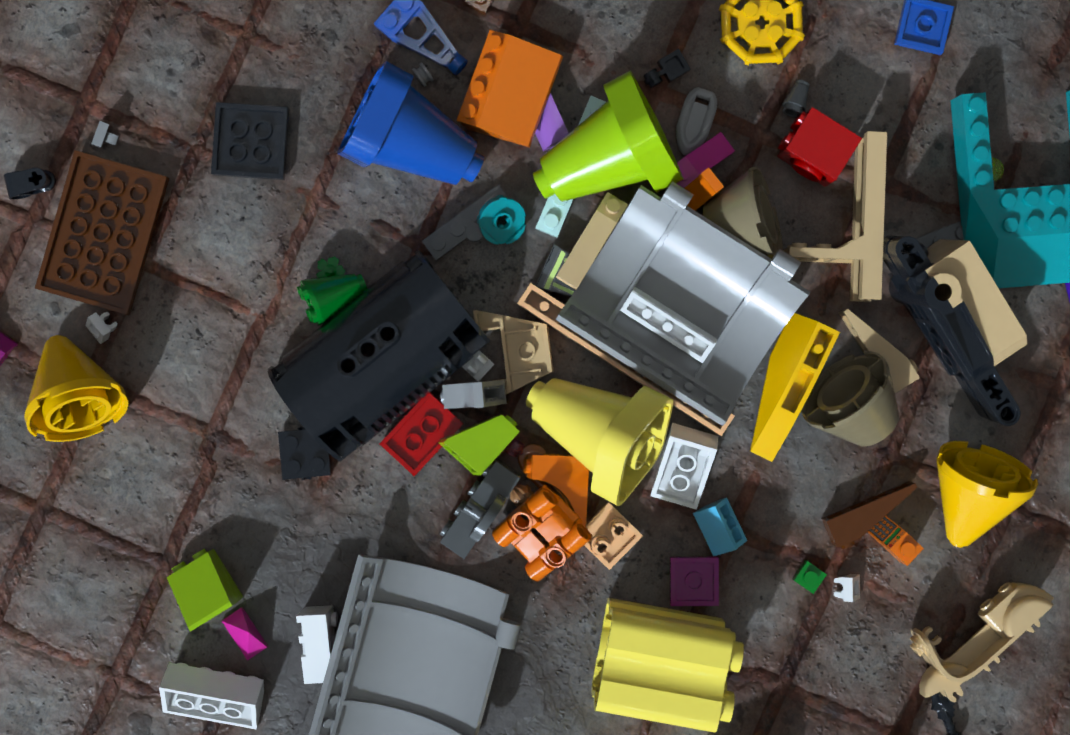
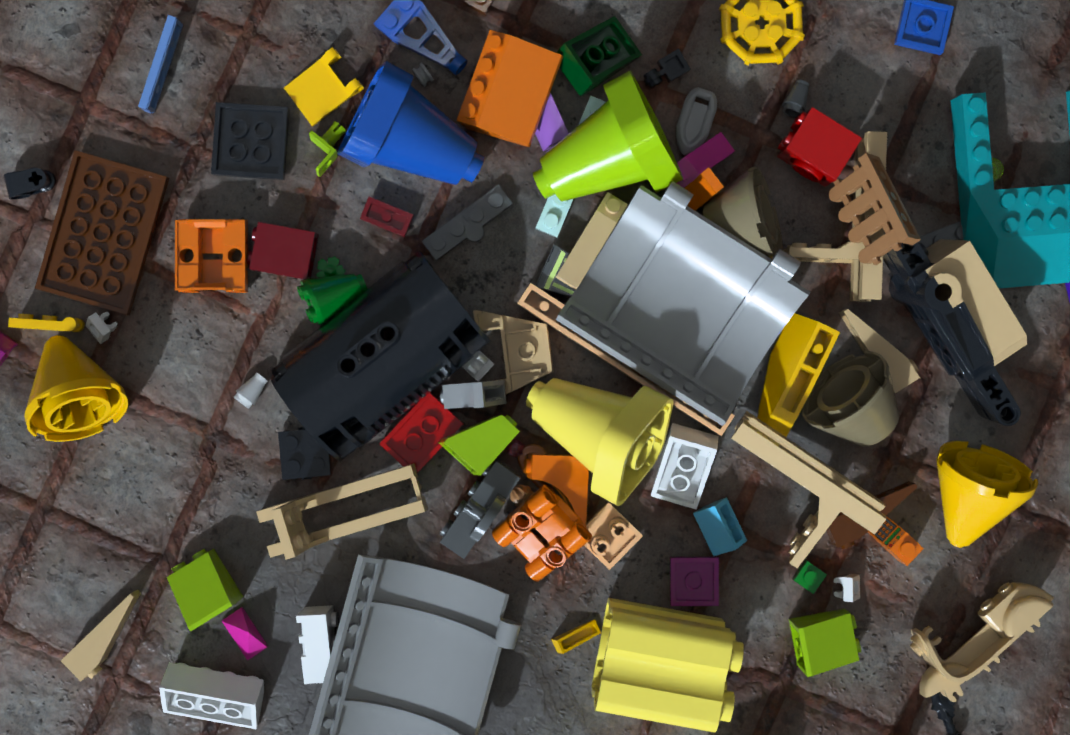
(47, 323): none -> yellow plate
(94, 649): none -> tan slope
(102, 135): light grey tile -> none
(160, 64): none -> medium blue tile
(211, 237): none -> orange piece
(251, 390): none -> white cone
(283, 251): none -> dark red panel
(291, 528): none -> tan piece
(320, 89): none -> yellow flag
(326, 143): none -> lime bracket
(386, 217): none -> dark red plate
(502, 233): teal plate -> none
(575, 637): none -> yellow piece
(597, 55): none -> dark green slope
(669, 325): white slope -> none
(824, 641): none -> lime slope
(834, 490): none -> tan piece
(891, 211): none -> medium nougat fence

